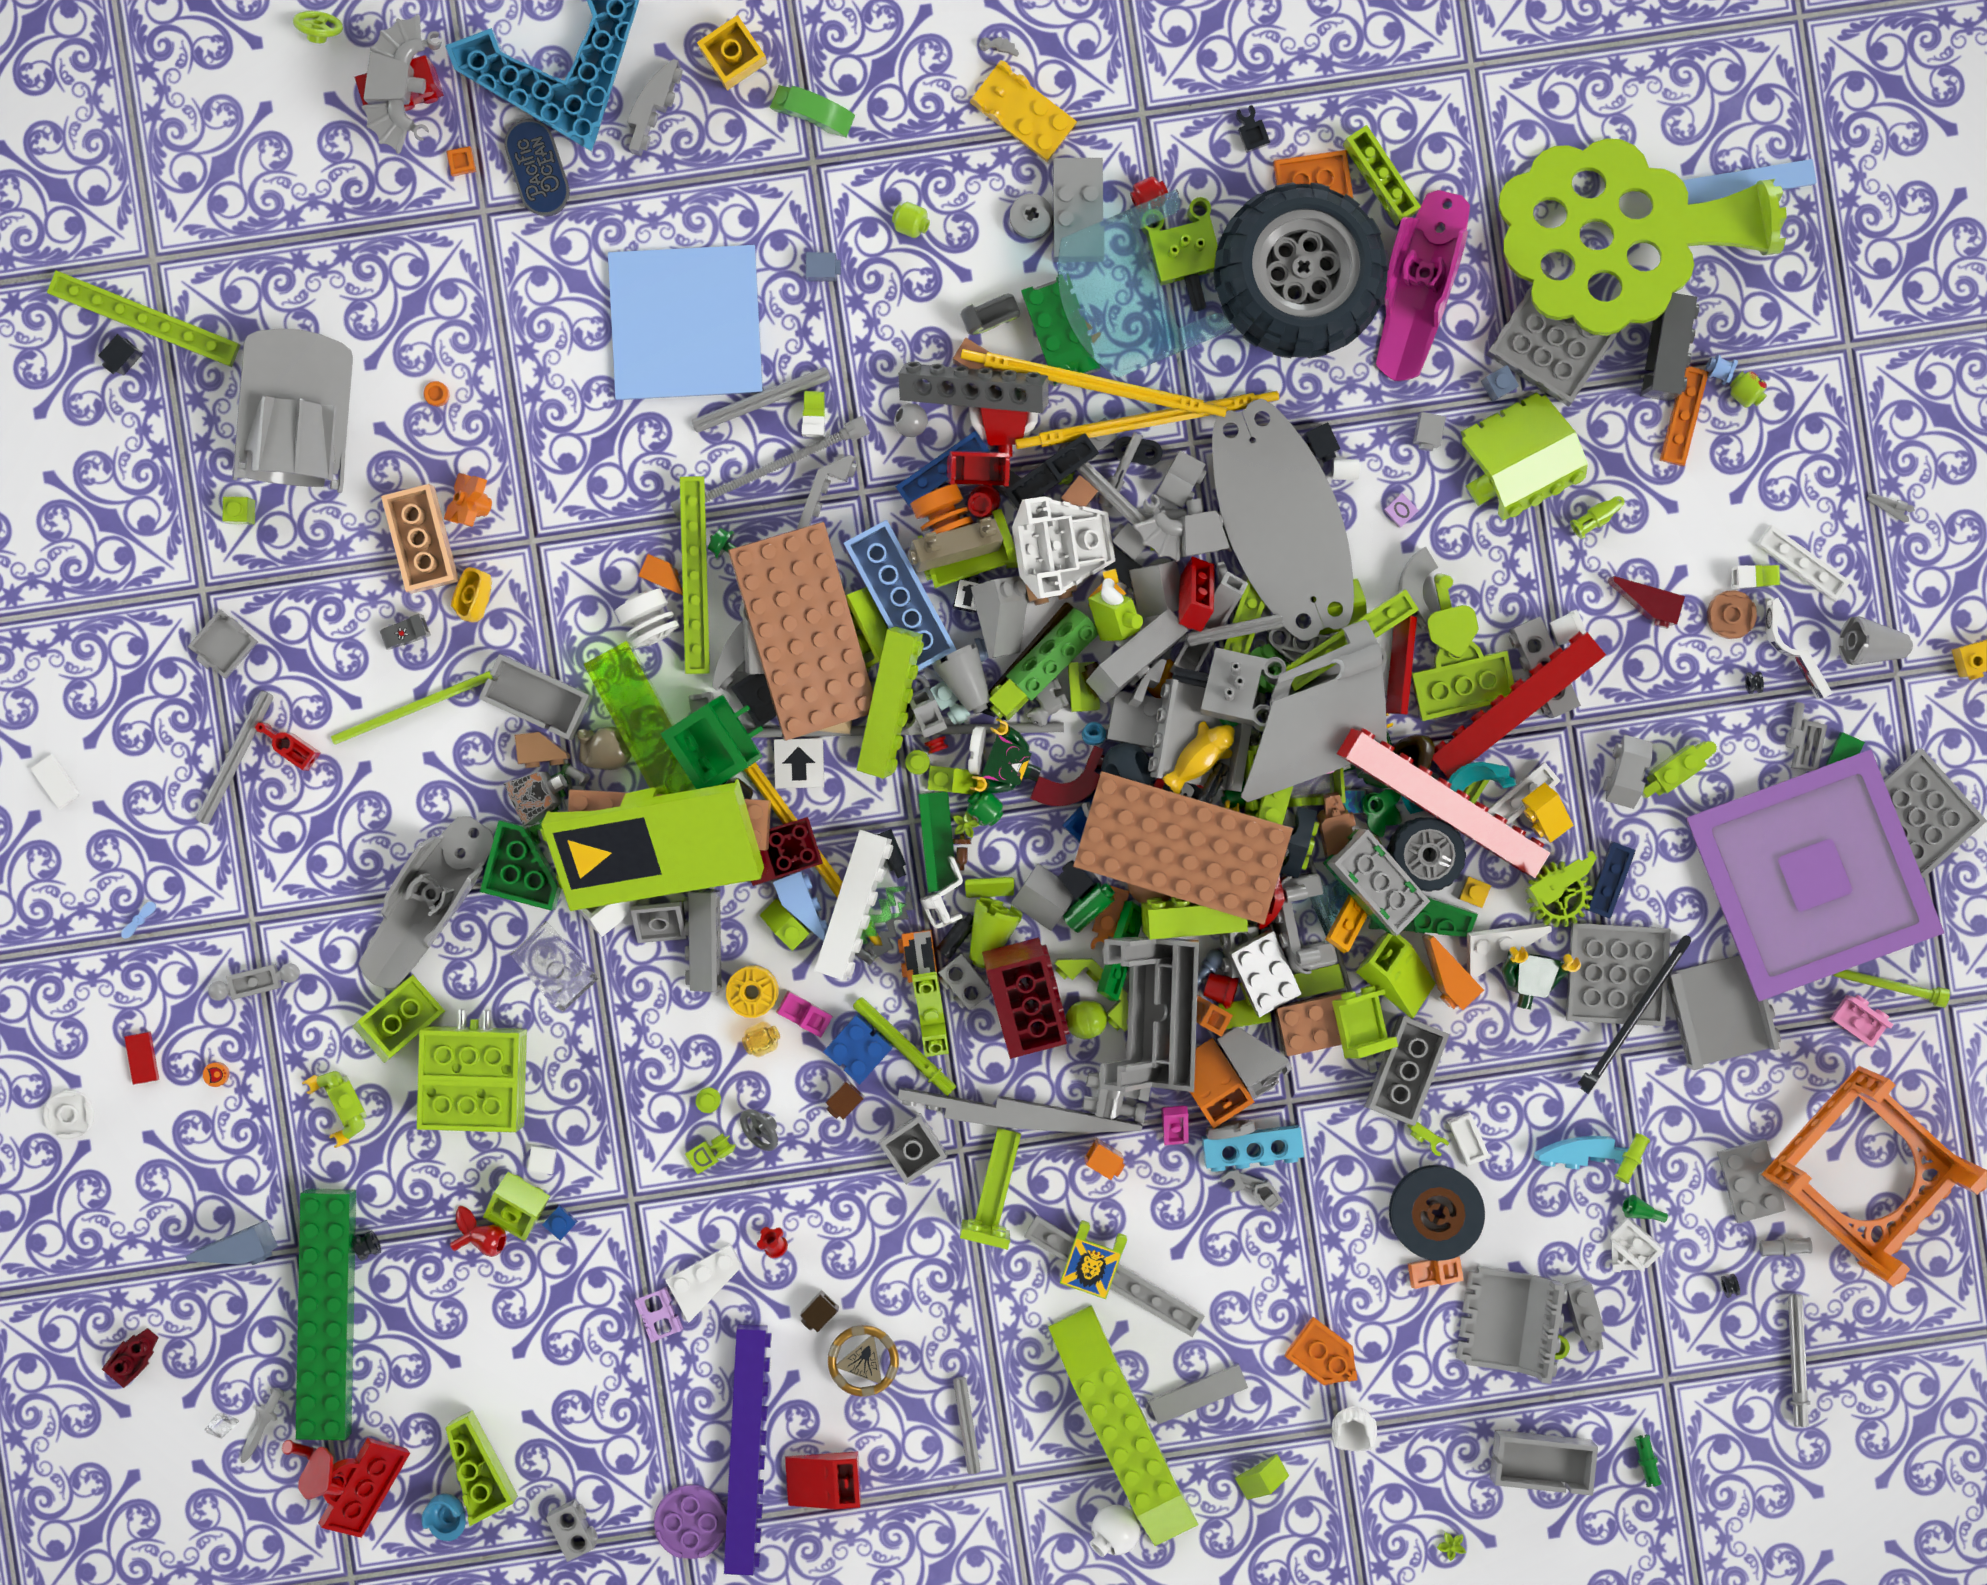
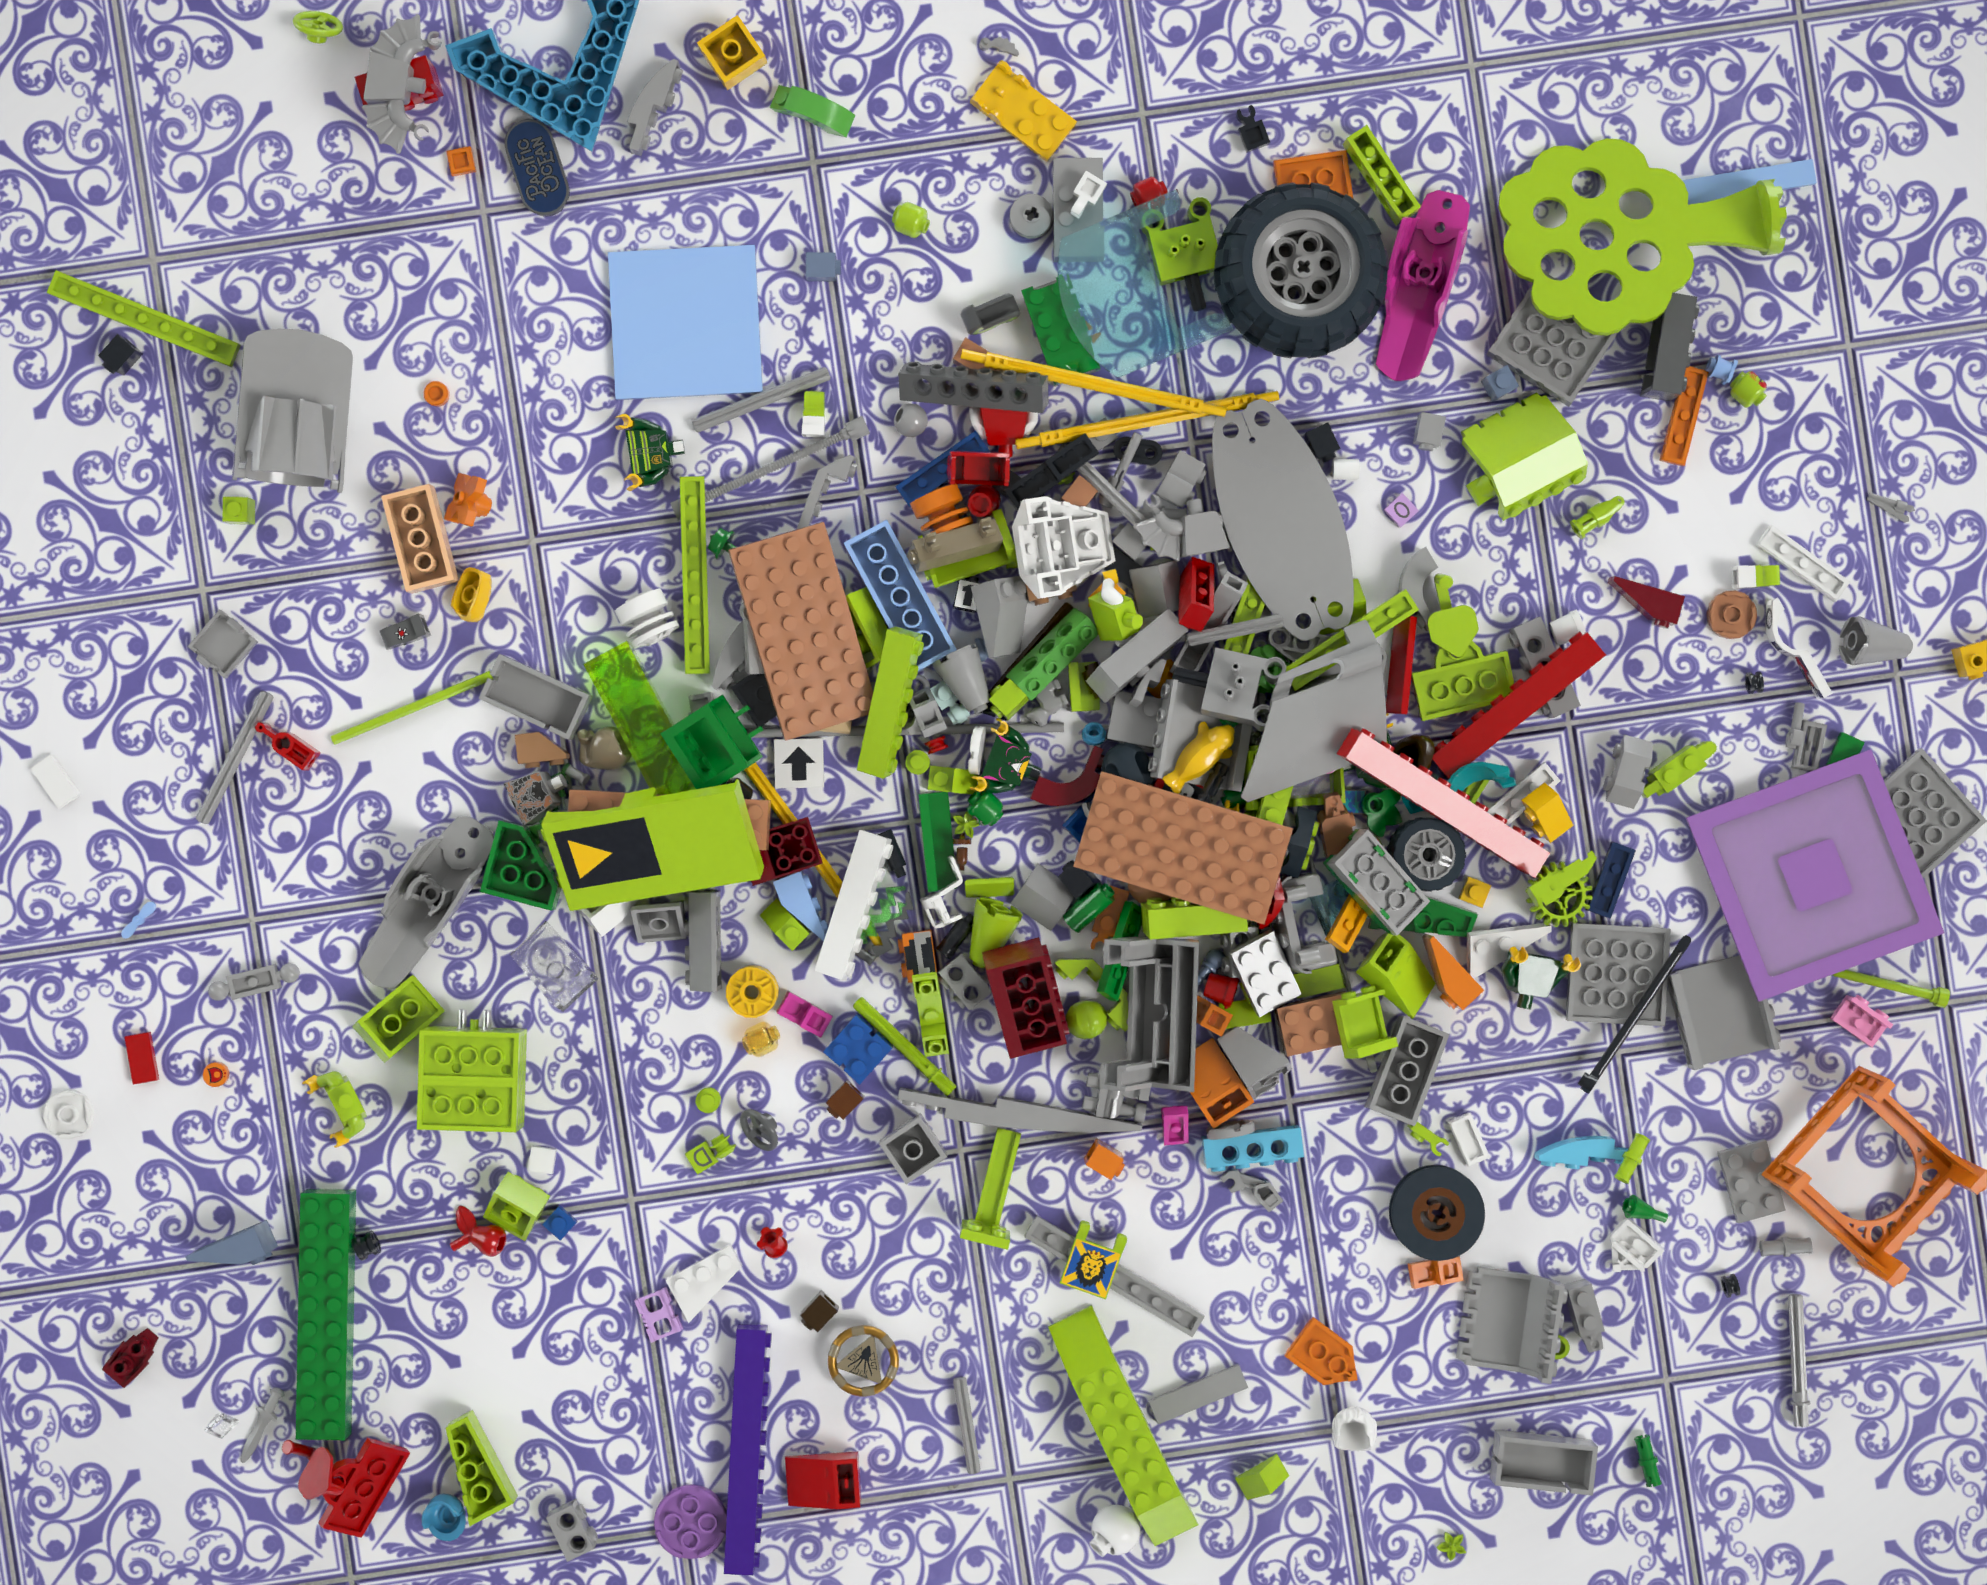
(648, 451): none -> dark green torso
(661, 573): orange slope -> none
(1088, 191): none -> white plate

